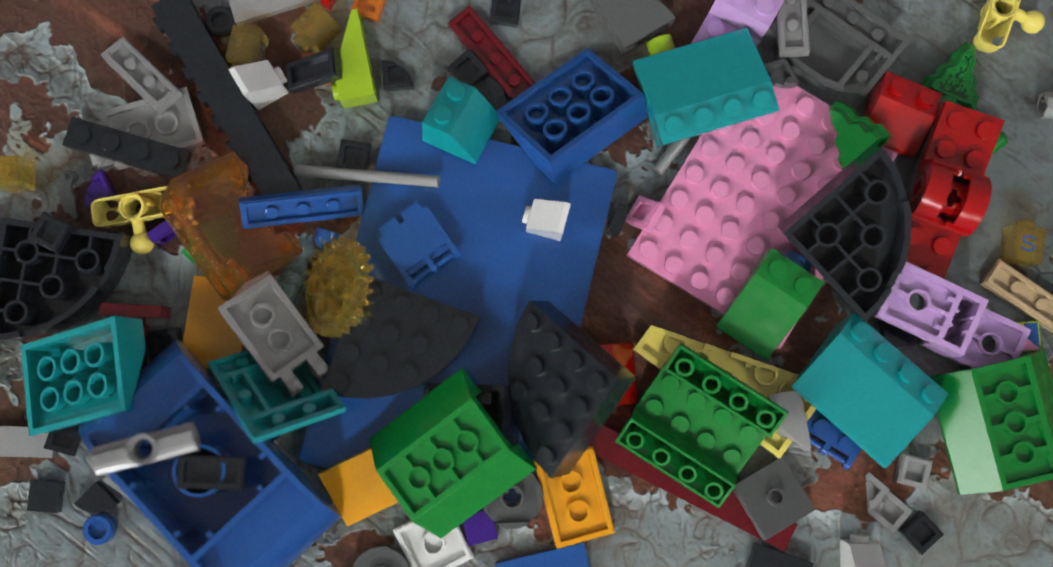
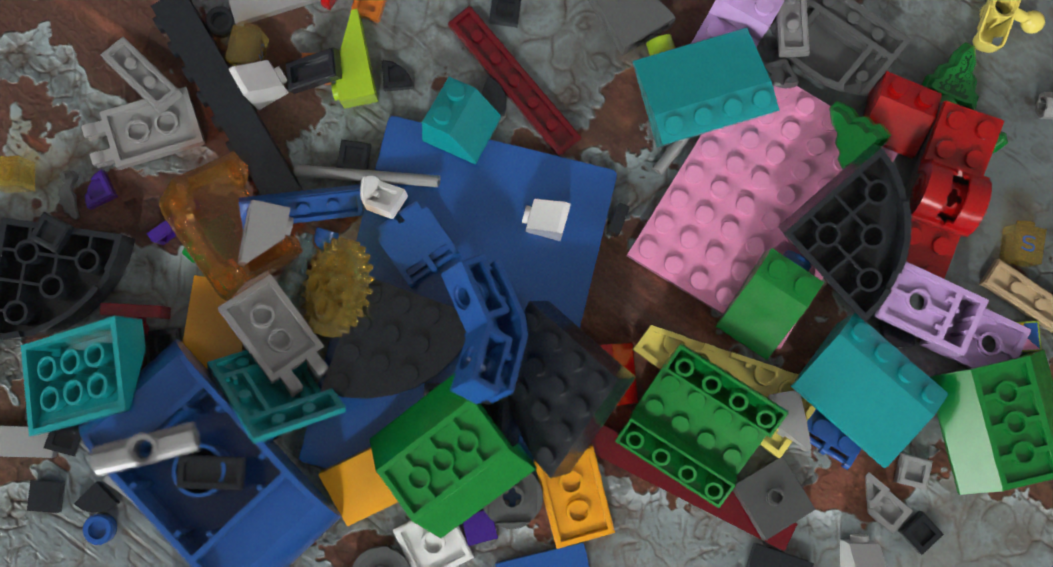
(126, 148): black plate -> none
(150, 210): light yellow piece -> none
(264, 228): none -> light grey slope
(315, 29): clear yellow brick -> none
(381, 196): none -> white plate
(467, 69): black plate -> none
(489, 355): none -> blue brick
(573, 114): blue slope -> none
(645, 213): bright pink tile -> none

